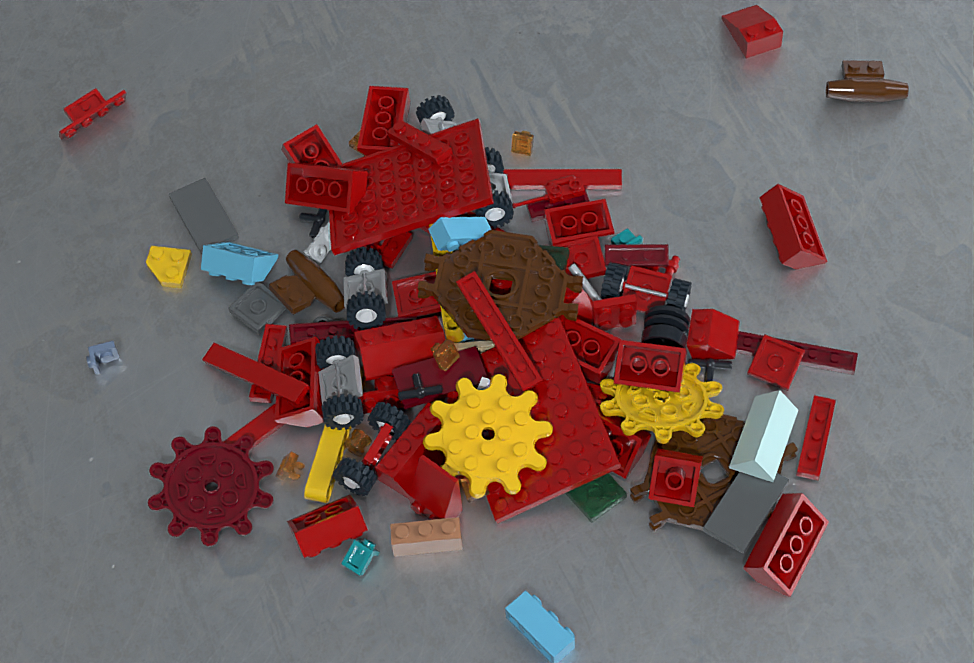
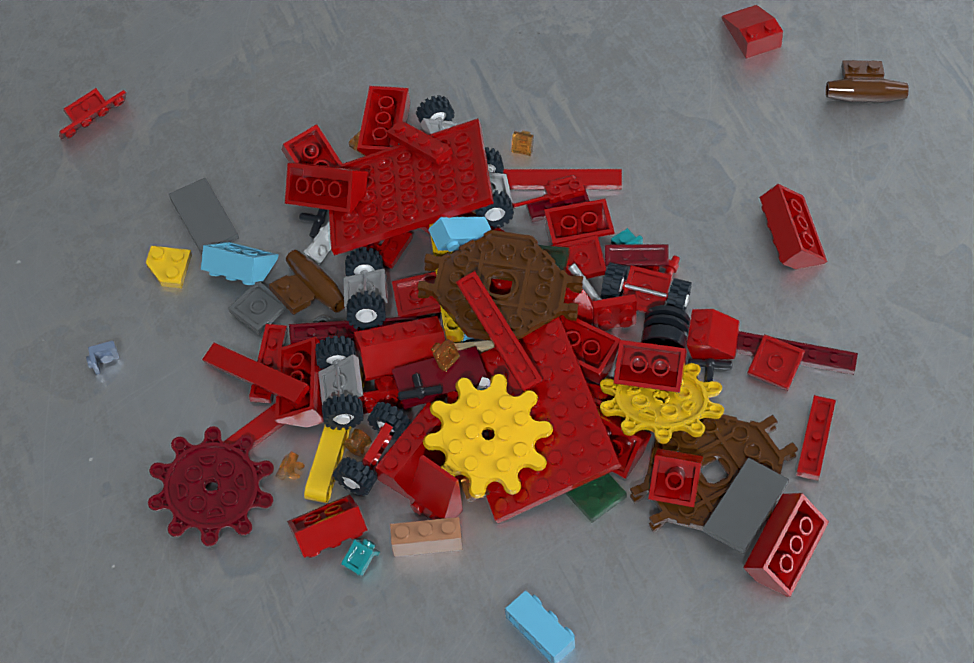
(764, 436): light aqua slope -> none

